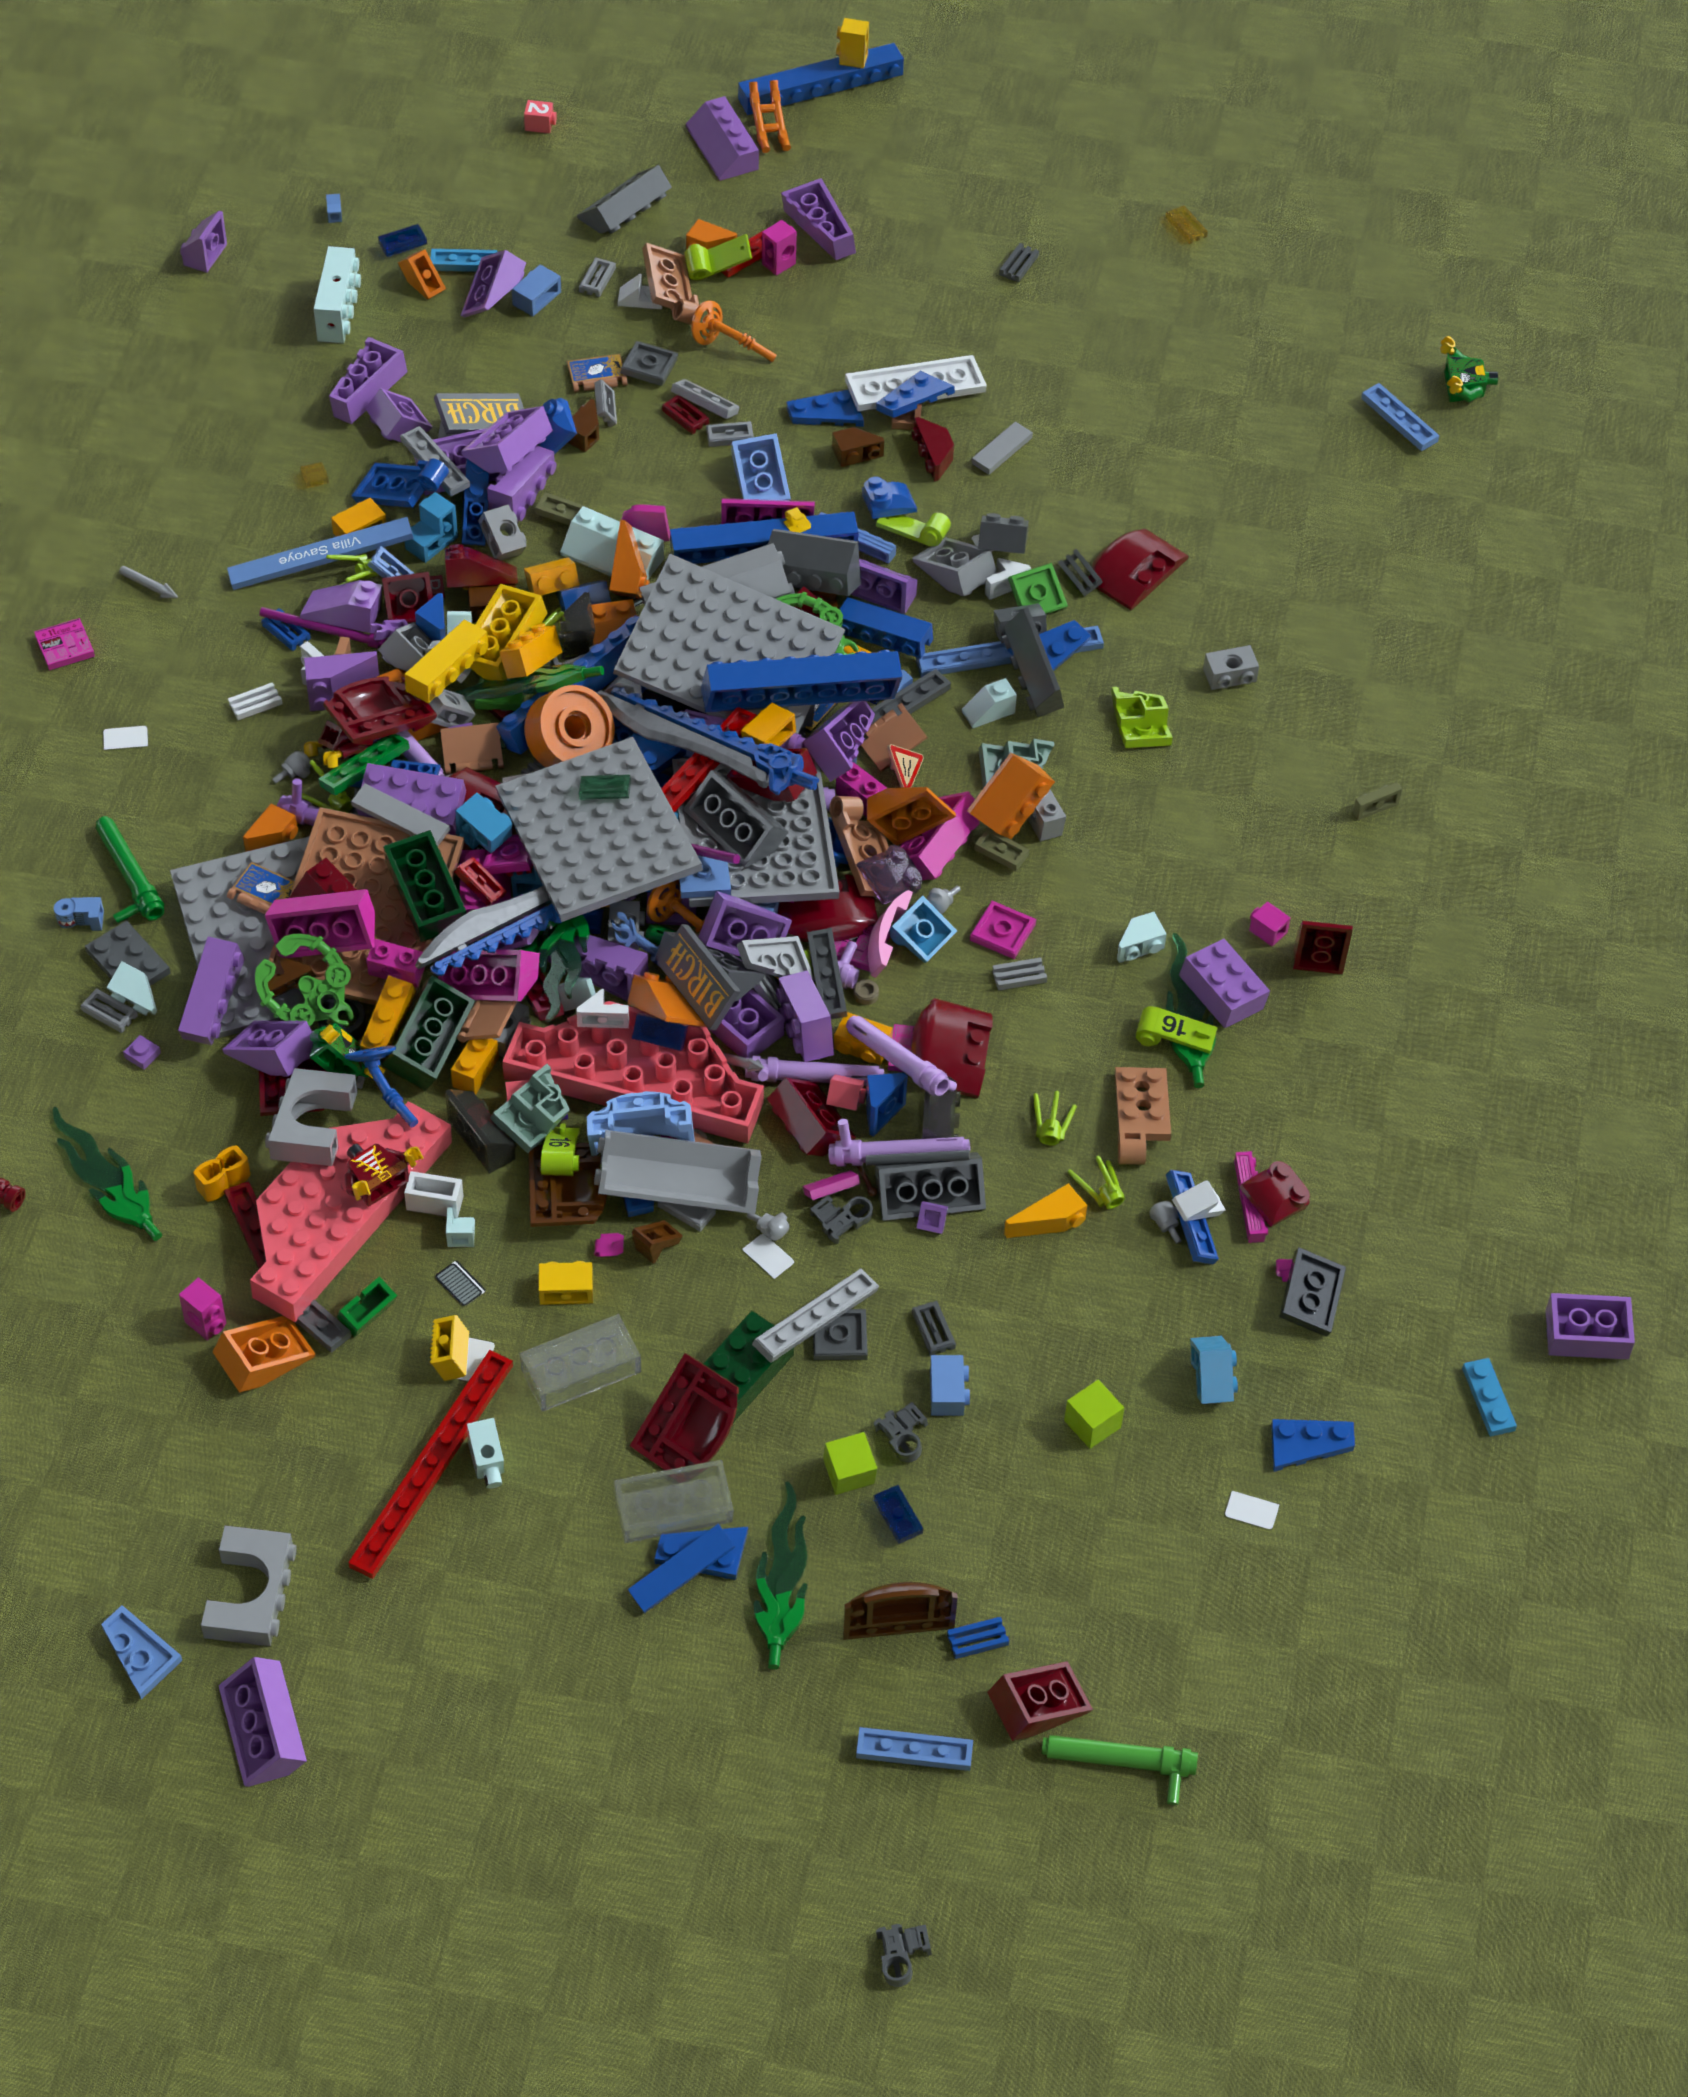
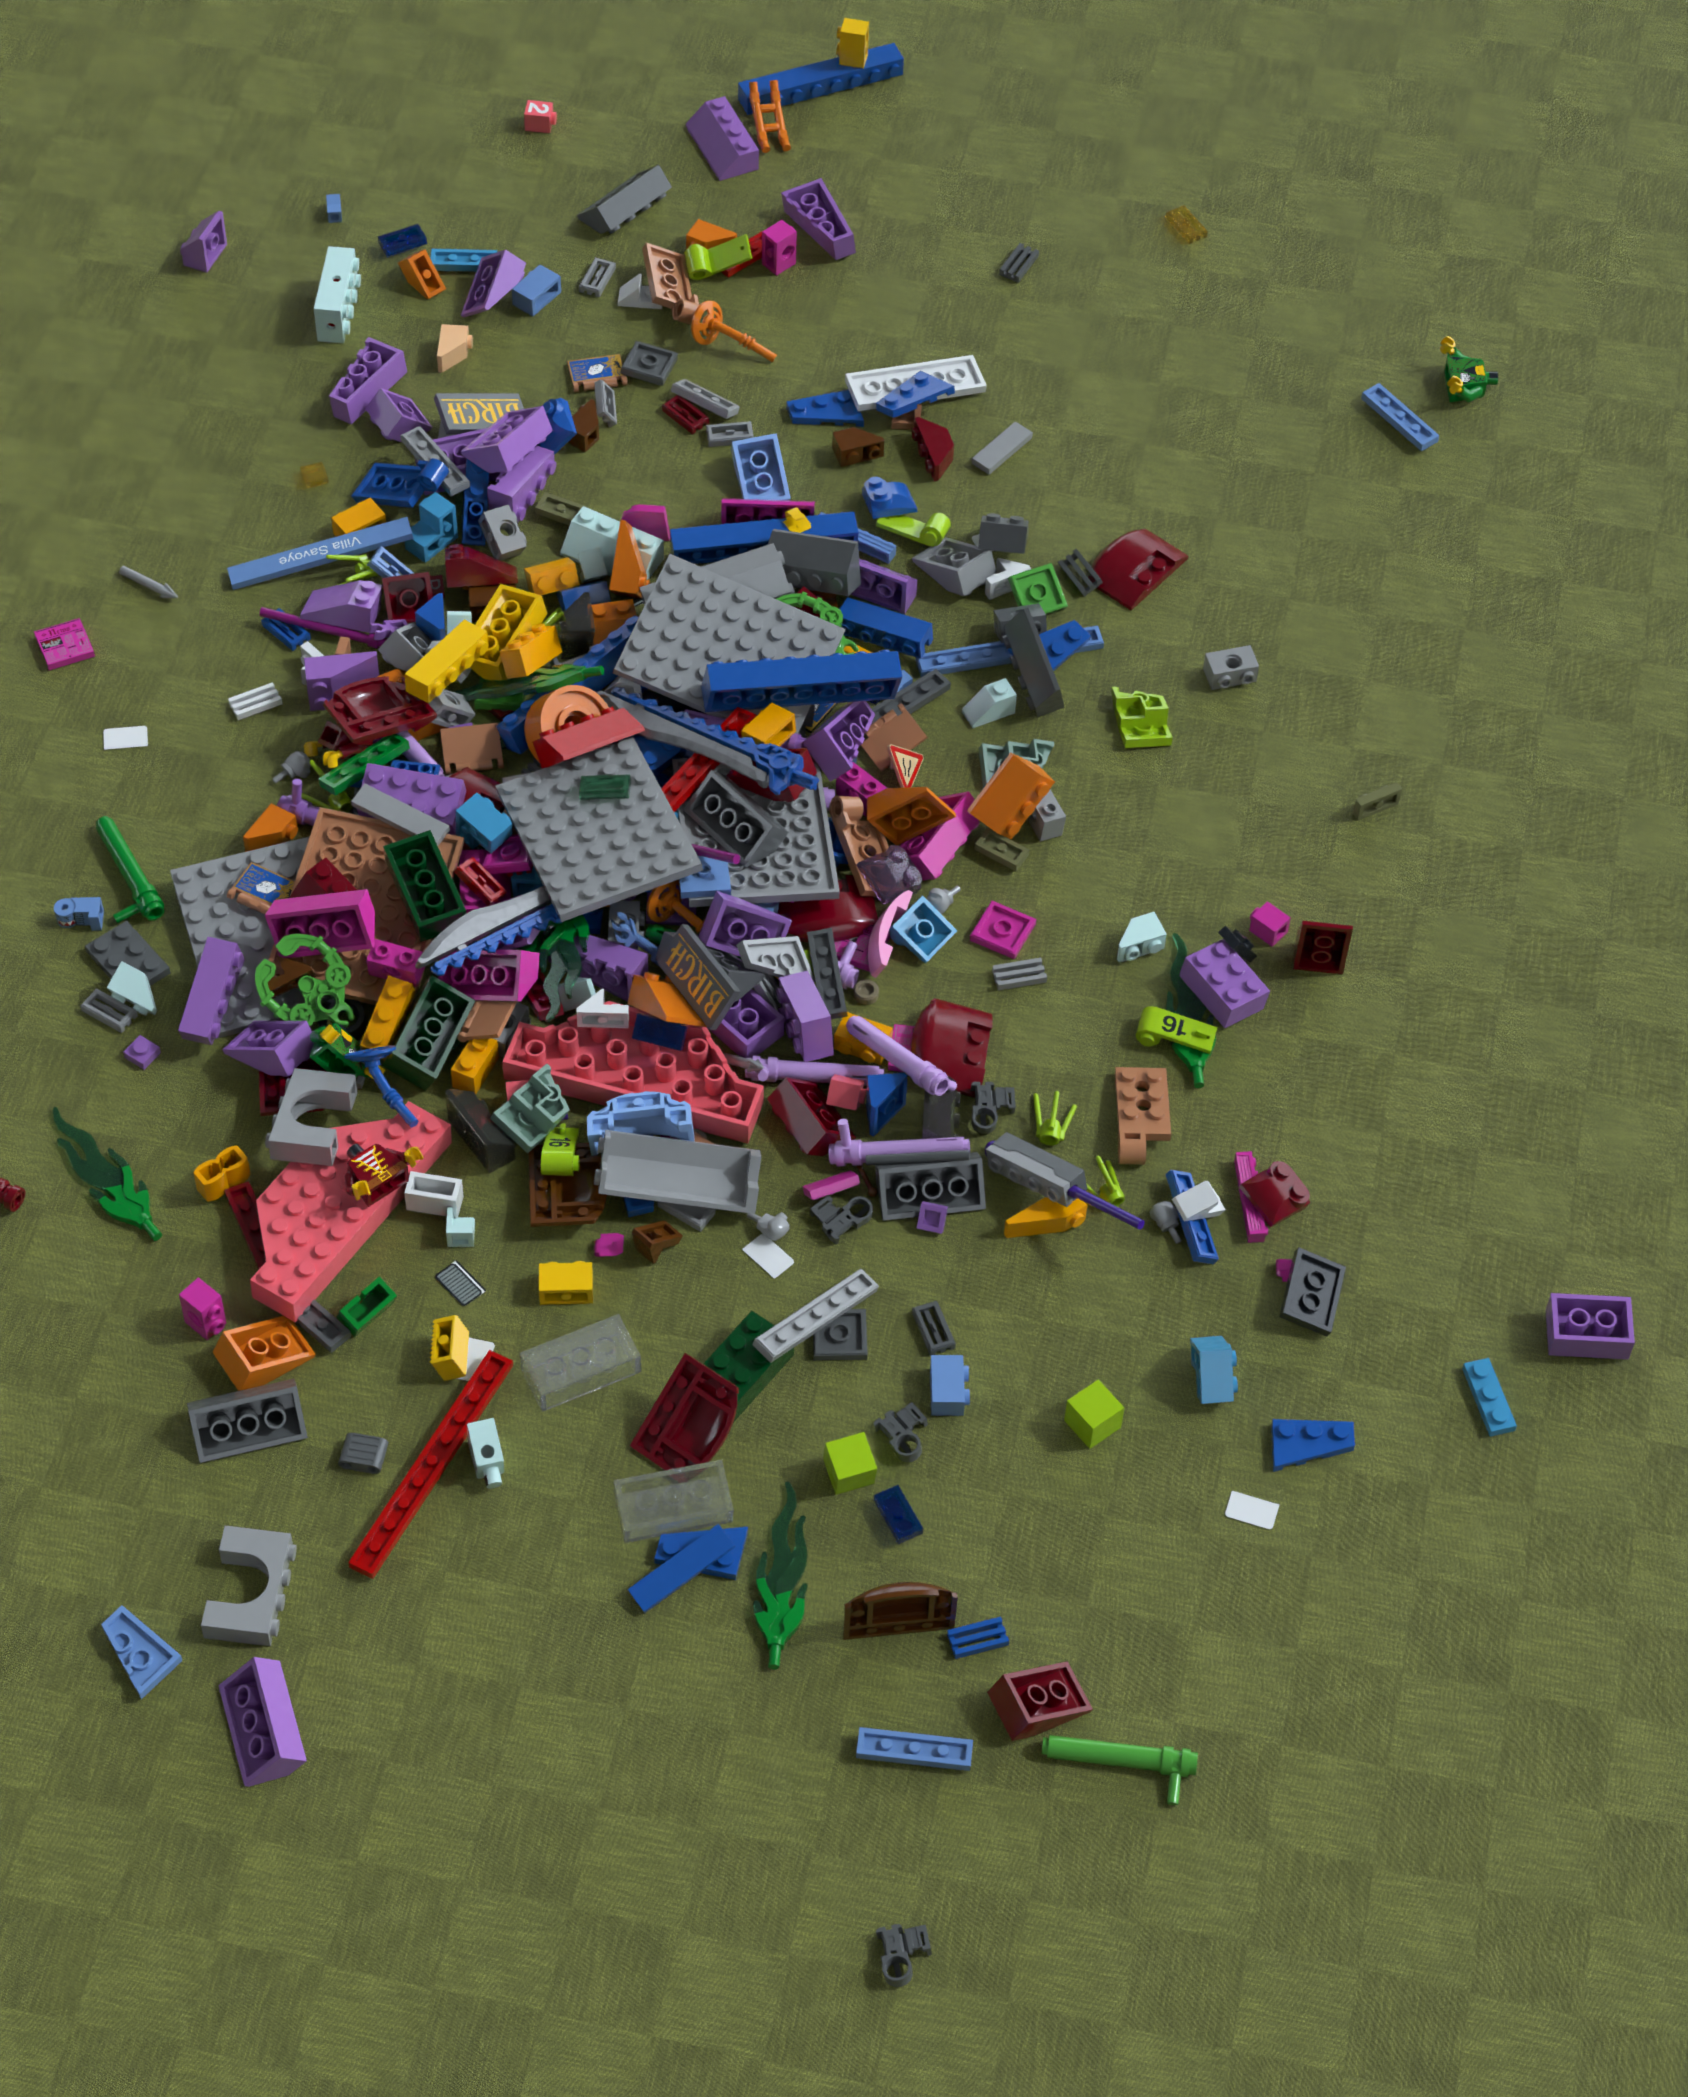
(247, 1420): none -> dark grey slope
(363, 1453): none -> dark grey piece
(453, 346): none -> light nougat slope
(586, 736): none -> slope
(591, 565): none -> light aqua panel
(994, 1101): none -> dark grey piece
(1047, 1175): none -> piece
(1238, 943): none -> black plate

